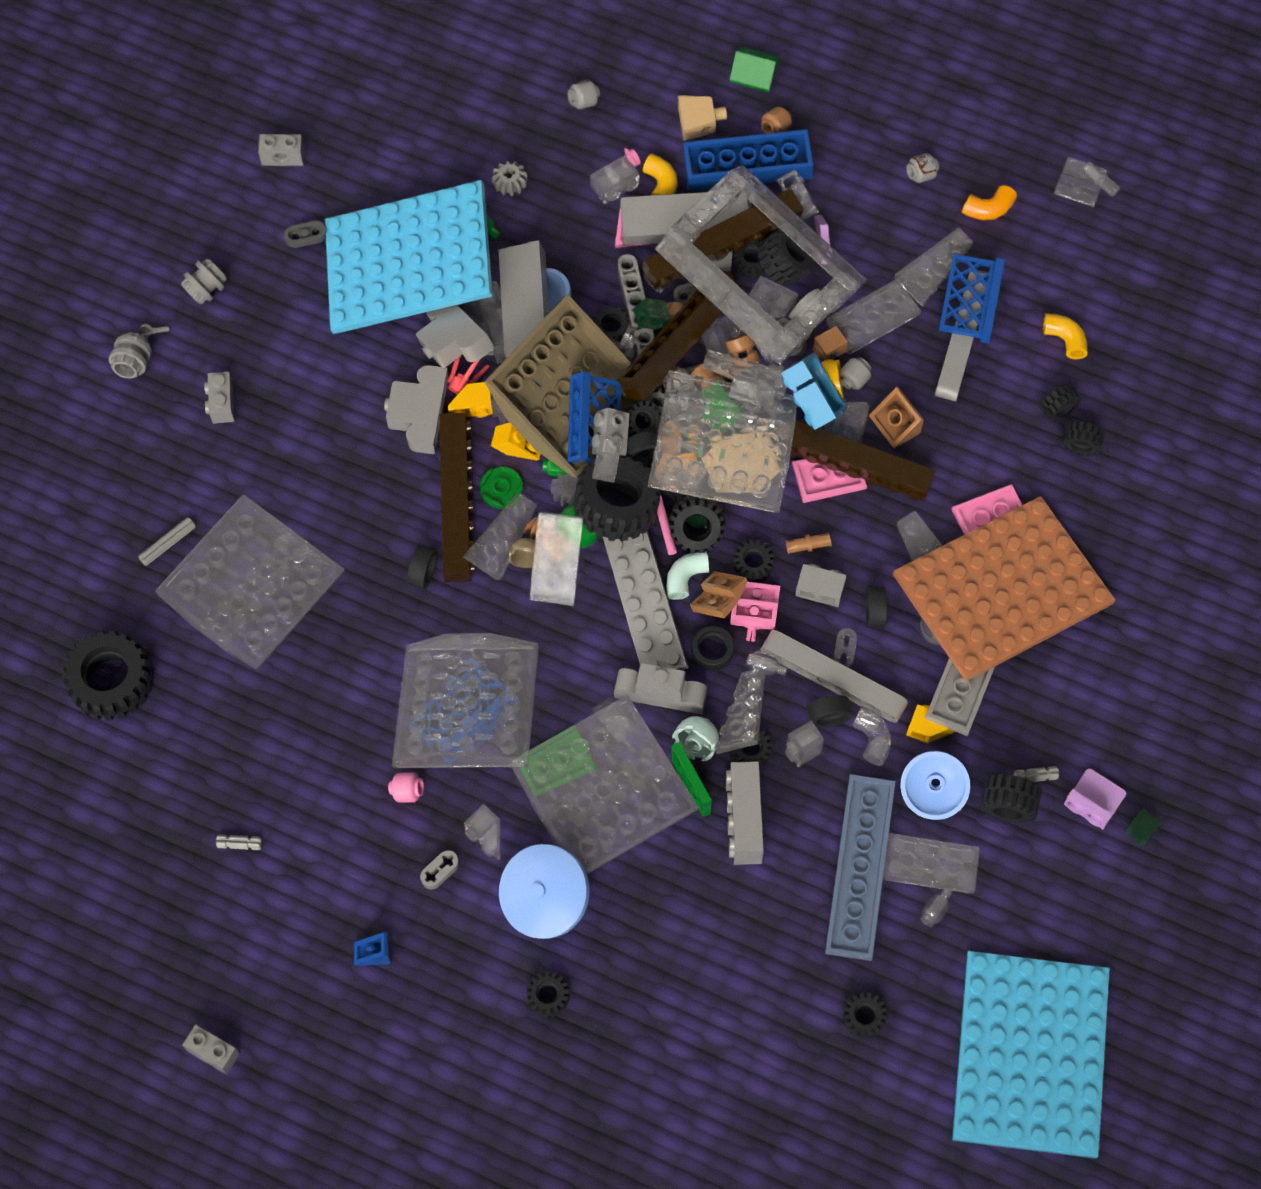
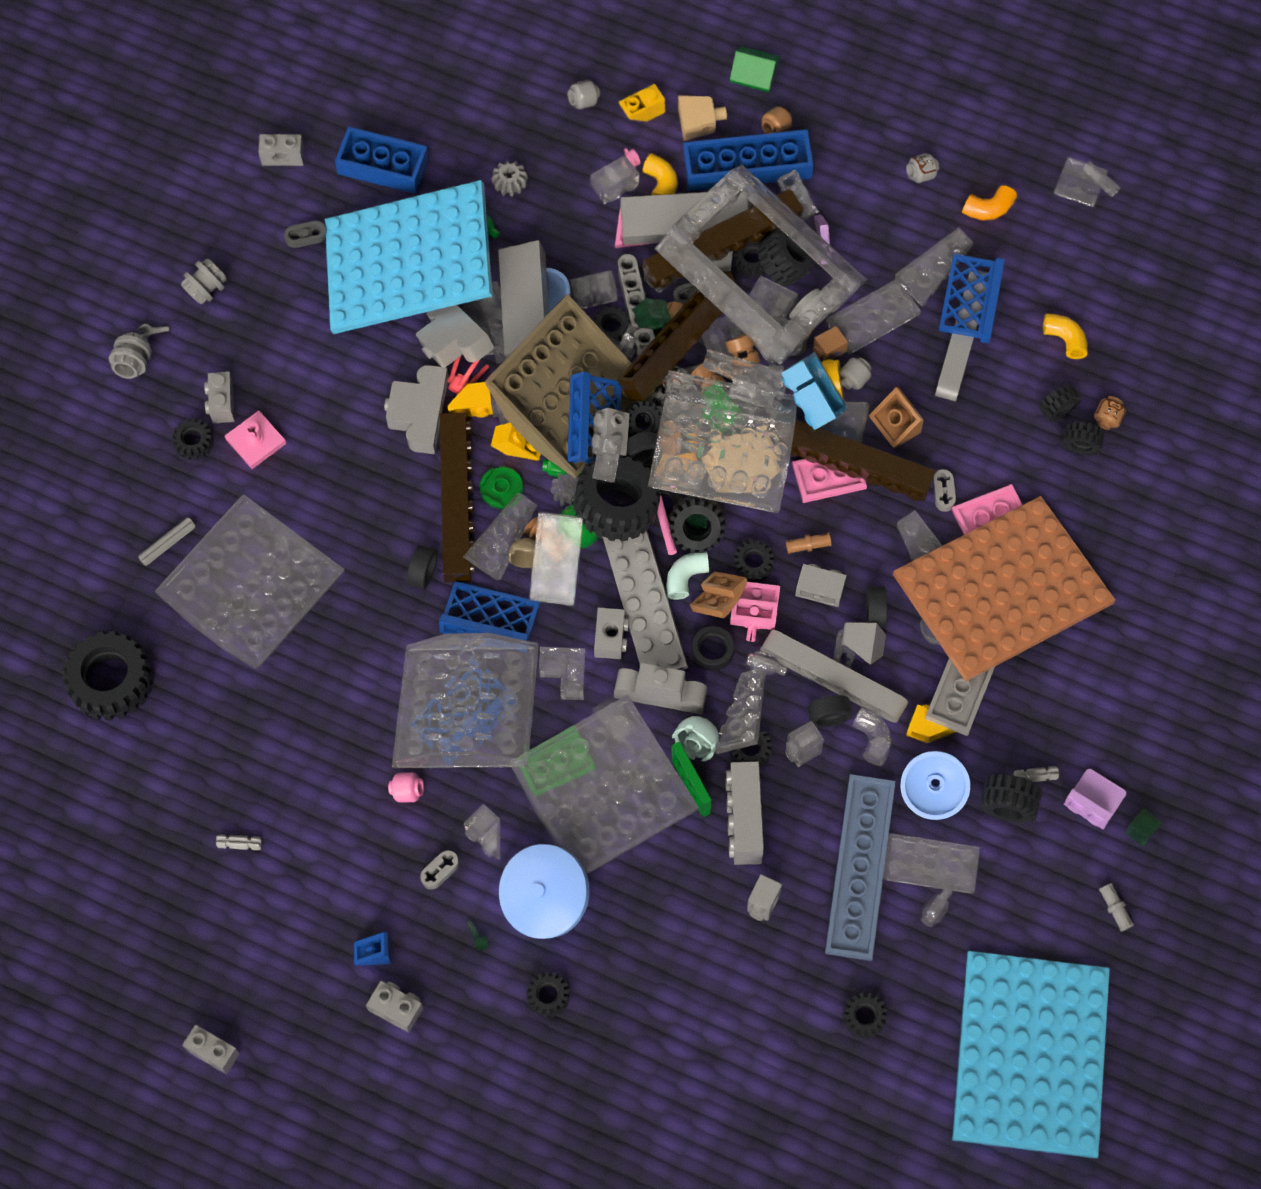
(189, 428): none -> black tyre
(255, 439): none -> bright pink tile
(382, 160): none -> blue brick
(395, 1006): none -> light grey brick
(459, 624): none -> blue fence
(480, 941): none -> clear green hand
(565, 664): none -> clear brick
(594, 289): none -> clear brick
(607, 621): none -> light grey brick
(644, 104): none -> yellow slope
(764, 898): none -> light grey brick
(865, 640): none -> light grey slope
(949, 490): none -> light grey beam
(1110, 413): none -> medium nougat head
(1116, 907): none -> light grey pin

